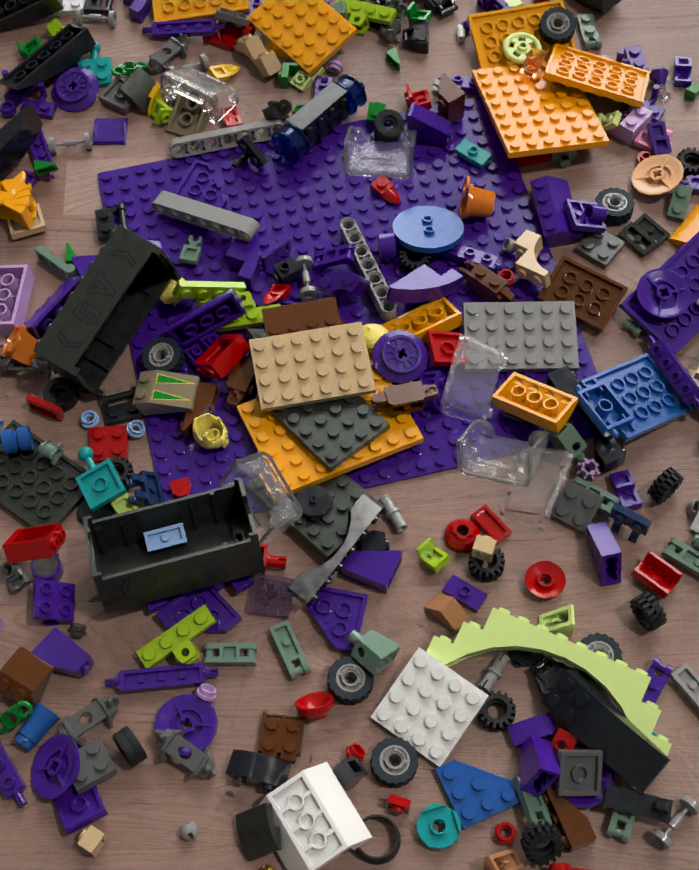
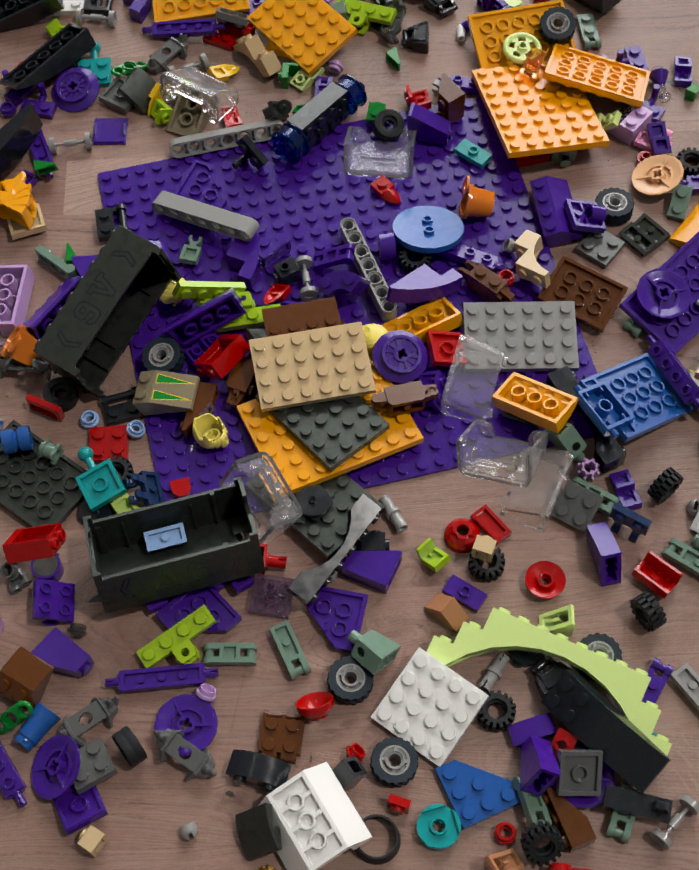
(30, 47): green bracket -> none
(417, 16): green bracket -> none

